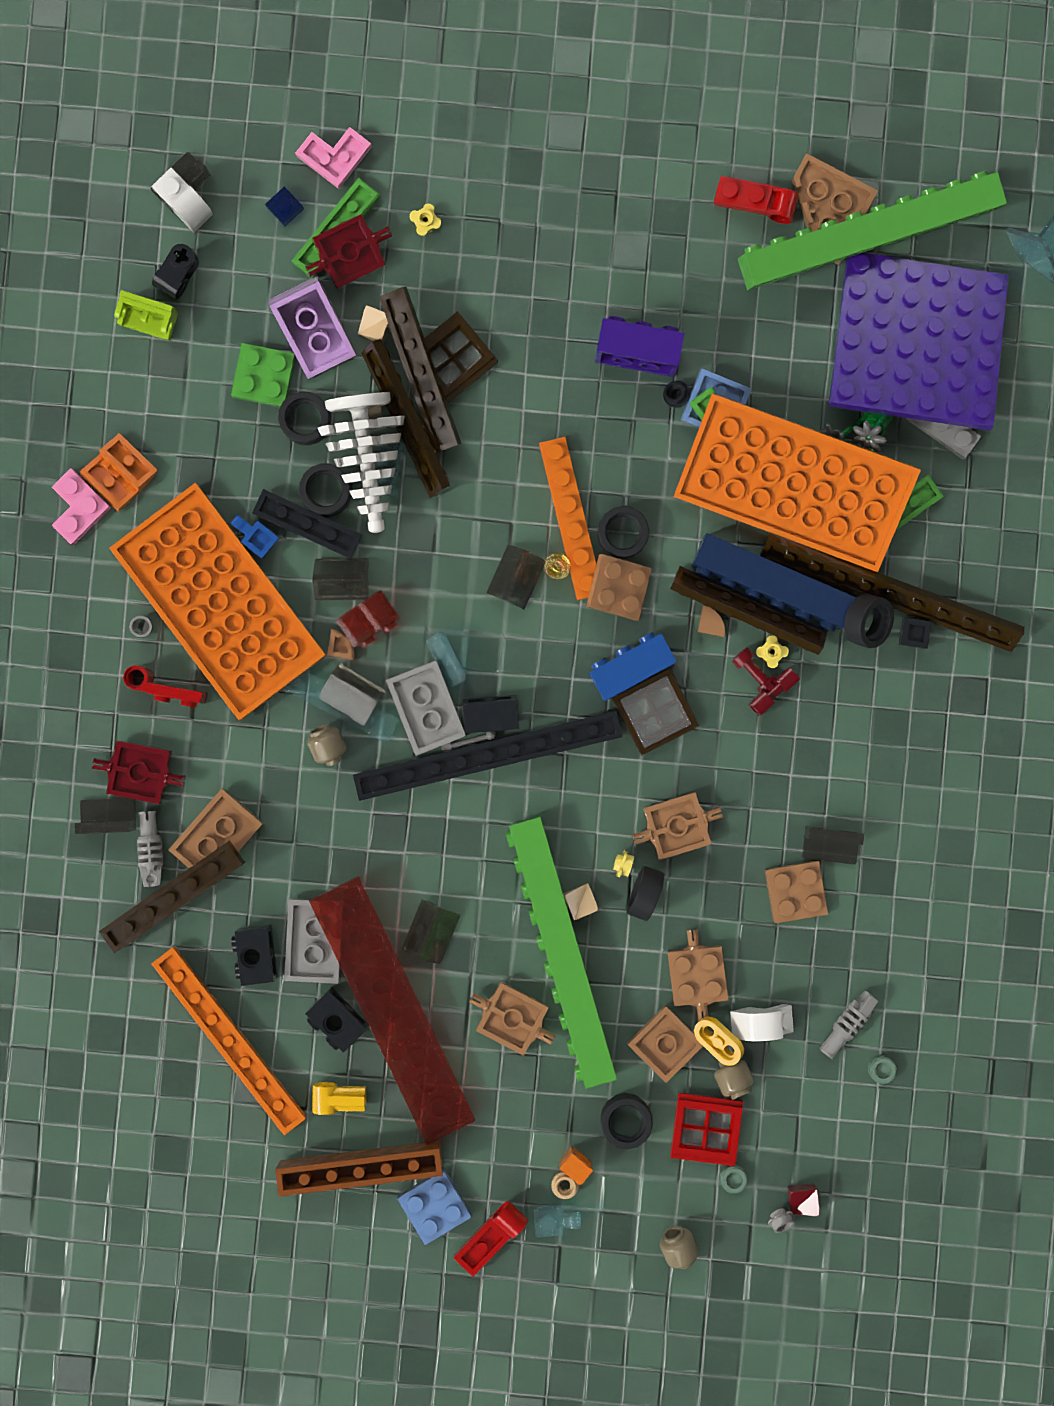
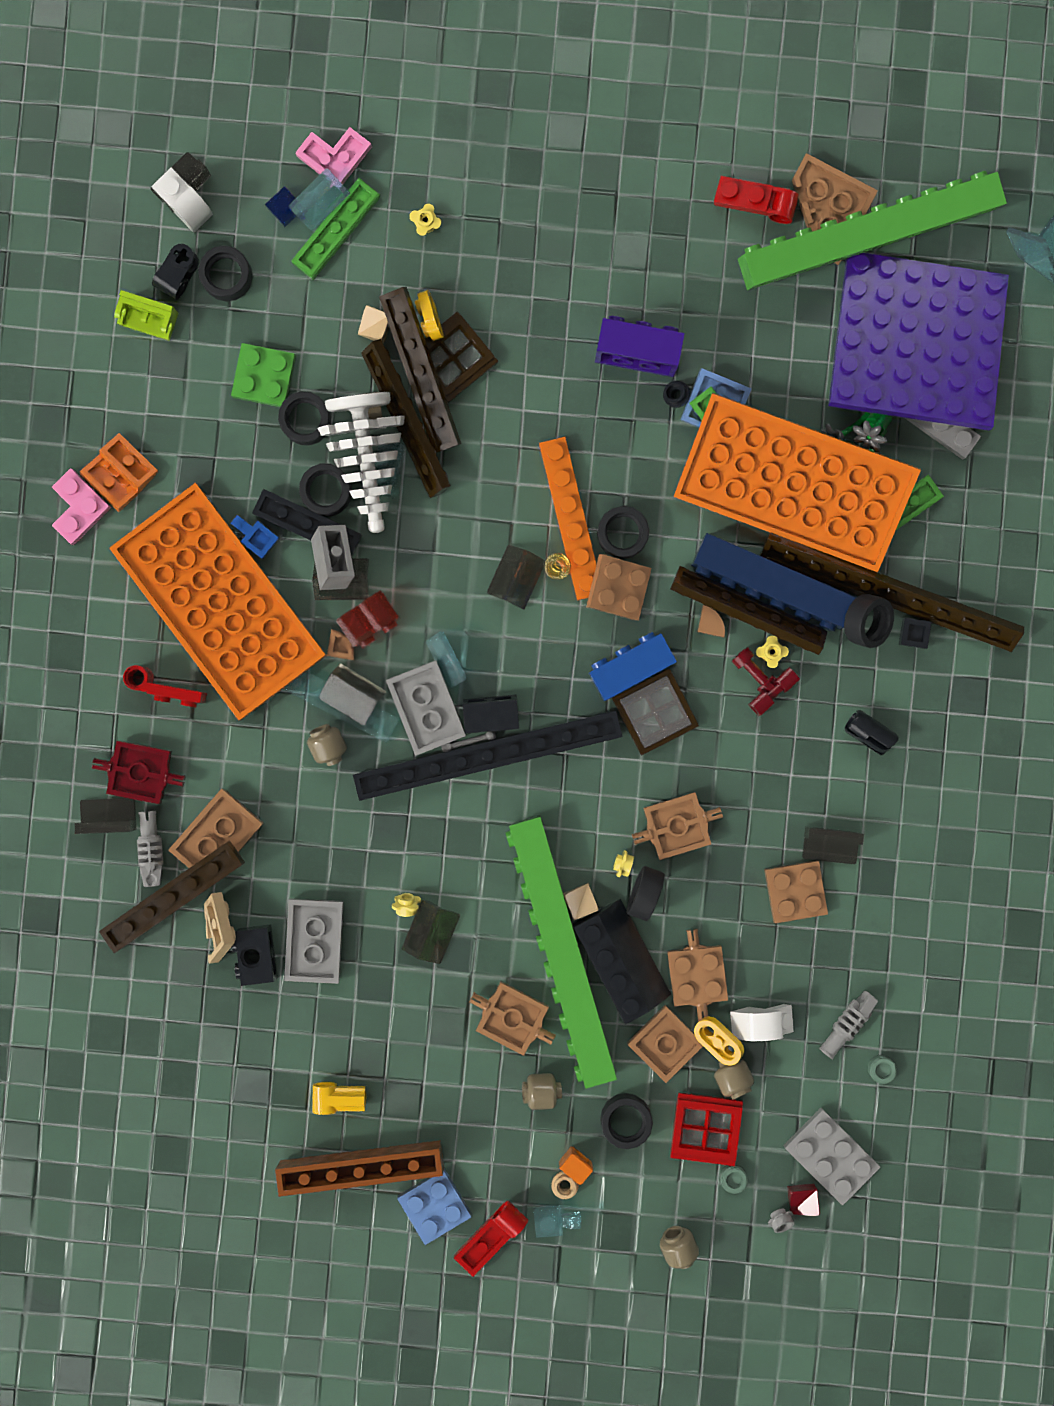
(146, 627): light grey hinge -> none
(215, 255): none -> black tyre
(218, 926): none -> tan wing
(229, 1040): orange plate -> none
(312, 327): lavender slope -> none
(319, 199): none -> clear light blue slope
(332, 557): none -> light grey brick
(334, 1004): black brick -> none
(348, 251): dark red plate -> none
(392, 1010): clear red plate -> none
(406, 904): none -> light yellow plate
(426, 307): none -> yellow plate
(541, 1091): none -> dark tan head
(622, 961): none -> black slope
(831, 1156): none -> light grey plate
(871, 732): none -> black arm

